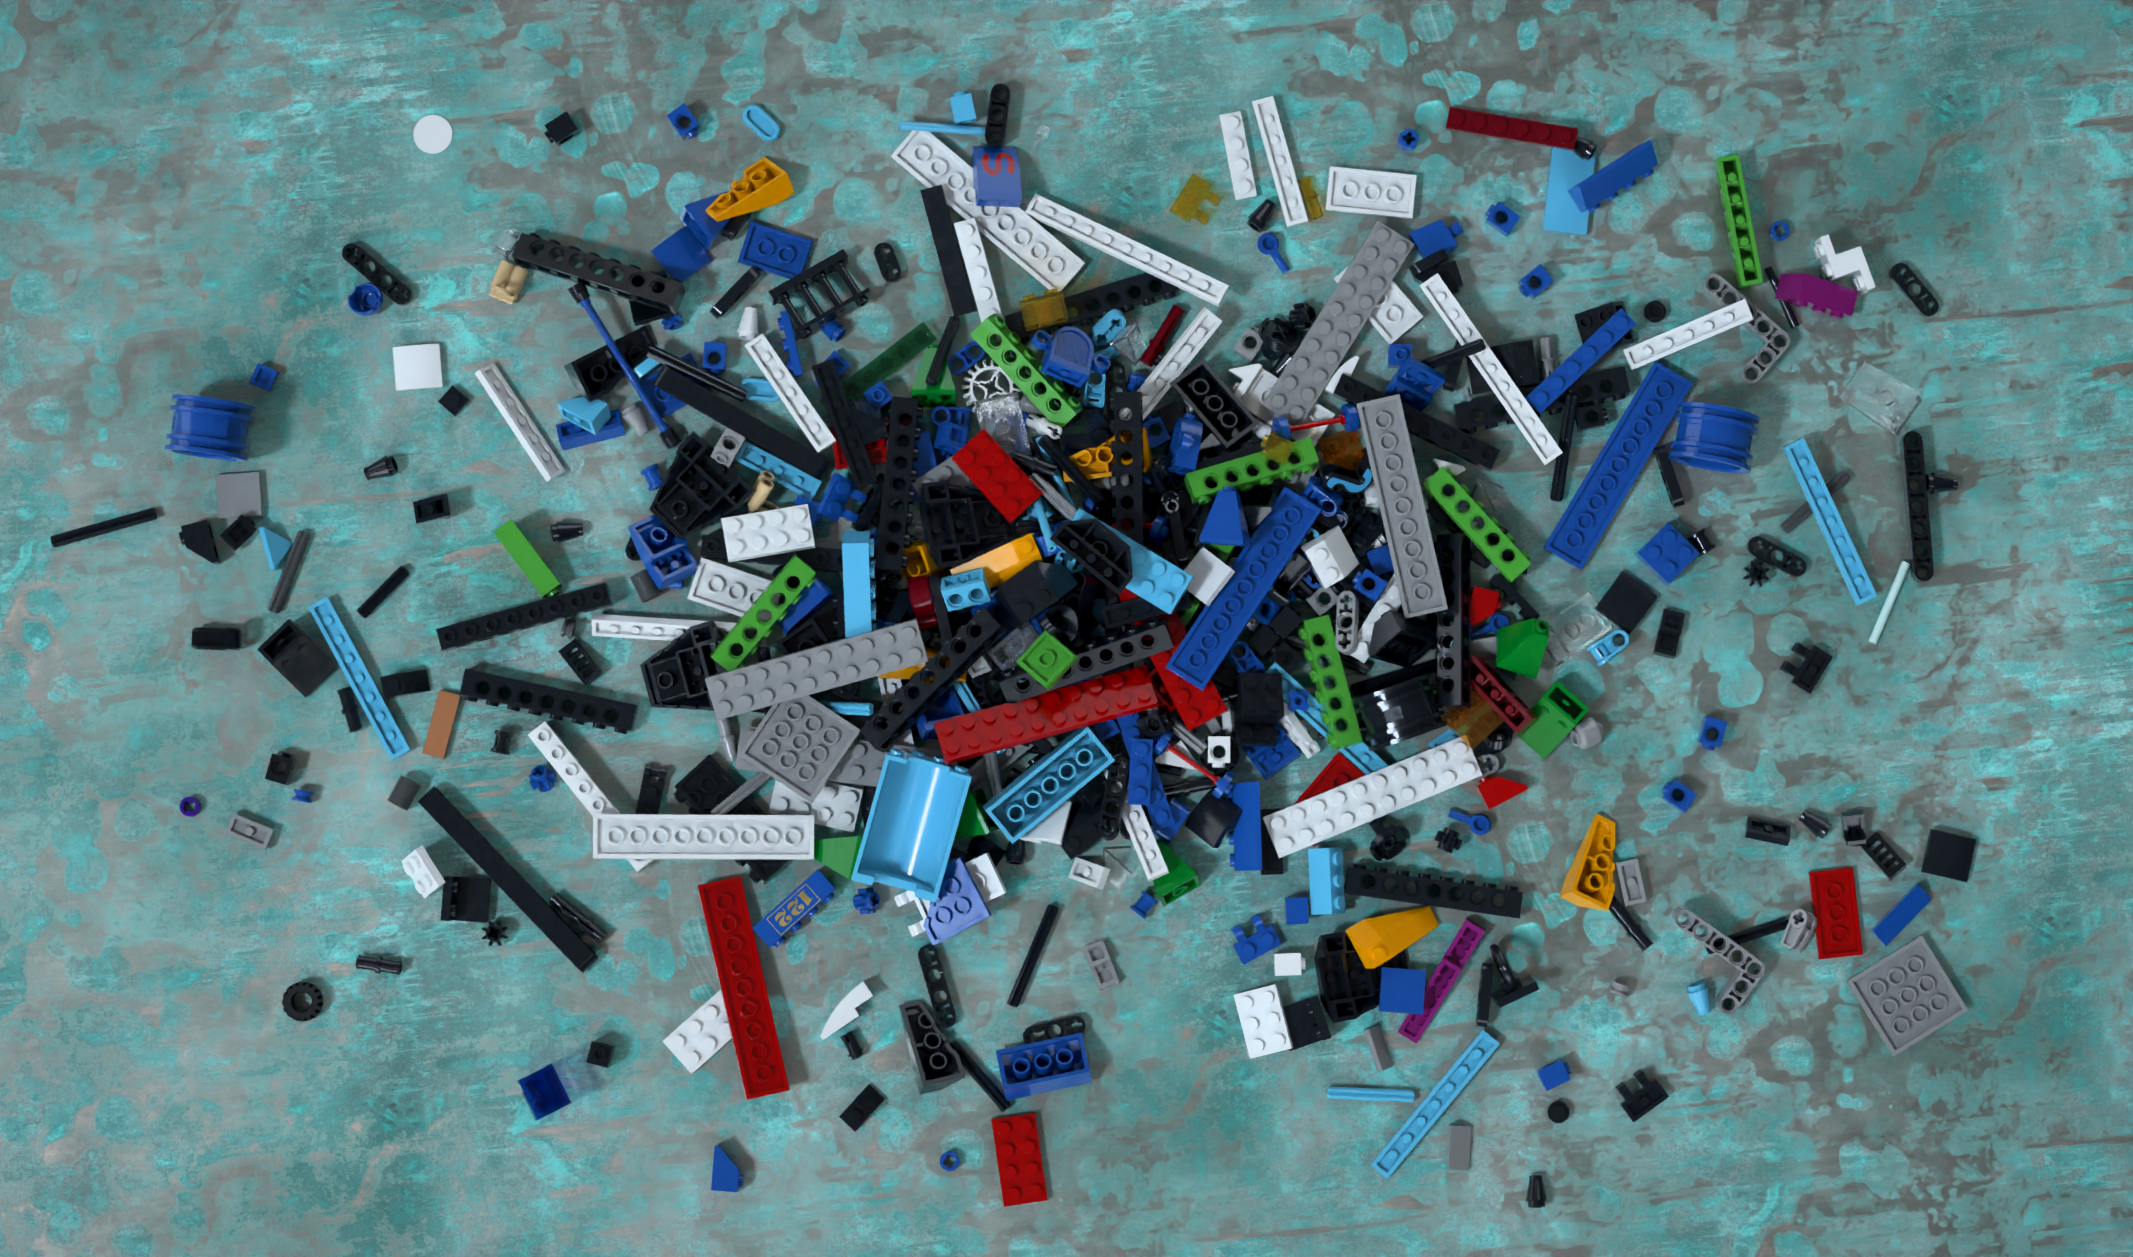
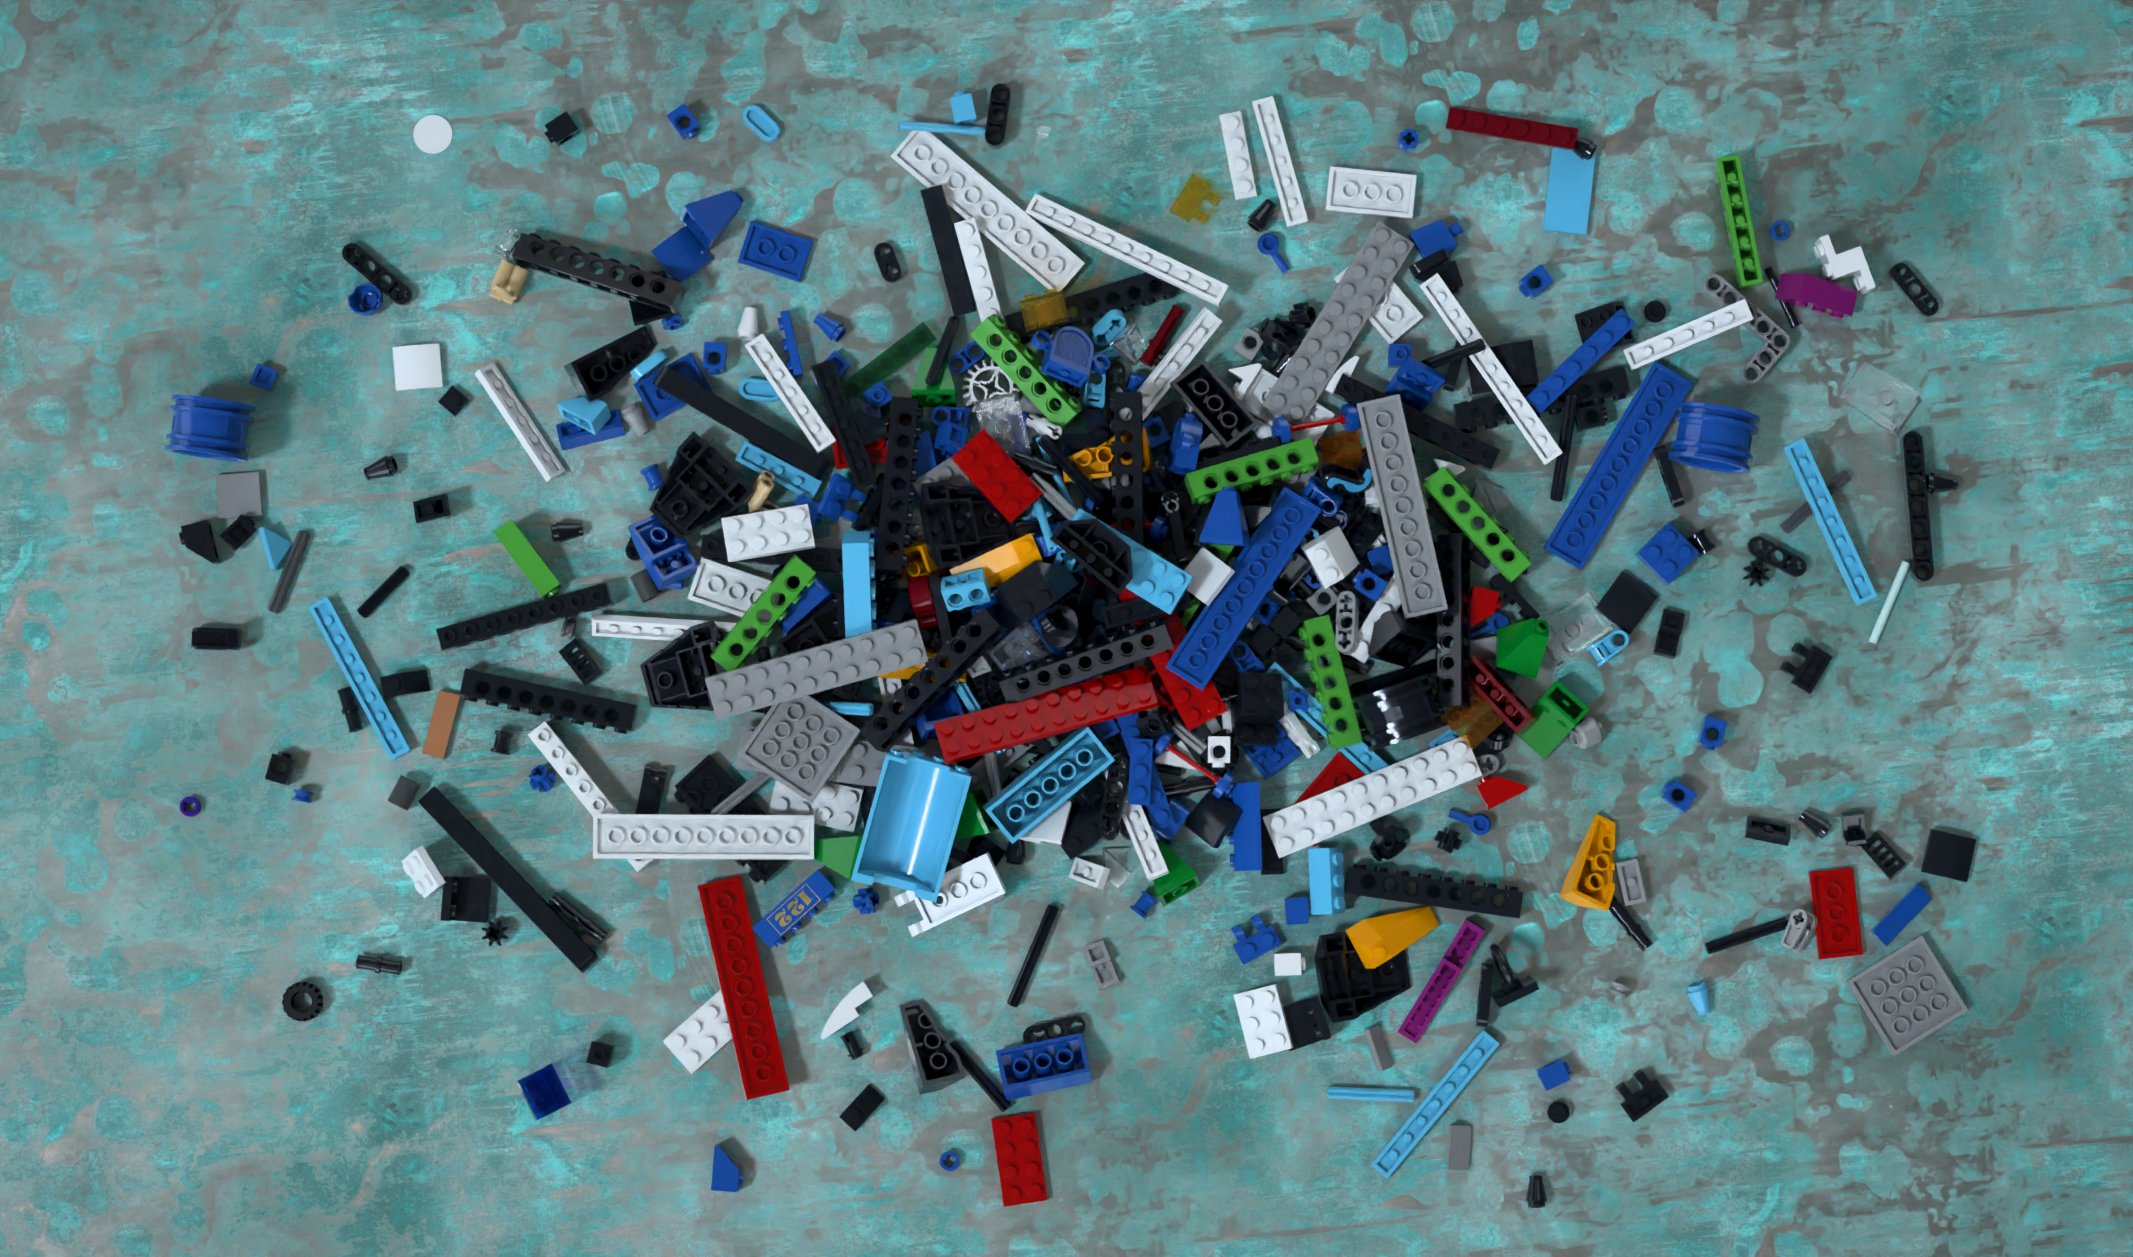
(103, 527): black axle -> none
(249, 831): light grey plate -> none
(297, 658): black slope -> none
(667, 434): blue hose -> none
(697, 373): black axle -> none
(727, 738): light grey pin -> none
(728, 447): light grey brick -> none
(735, 226): black beam -> none
(735, 293): black beam -> none
(760, 187): light orange wedge -> none
(819, 274): black fence -> none
(933, 987): black beam -> none
(957, 904): plate -> none
(996, 176): blue slope -> none
(1047, 660): bright green plate -> none
(1276, 447): clear yellow bracket -> none
(1310, 197): clear yellow axle -> none
(1402, 990): blue tile -> none
(1503, 228): blue brick -> none
(1546, 356): light grey axle -> none
(1614, 176): blue slope -> none
(1724, 951): light grey beam -> none

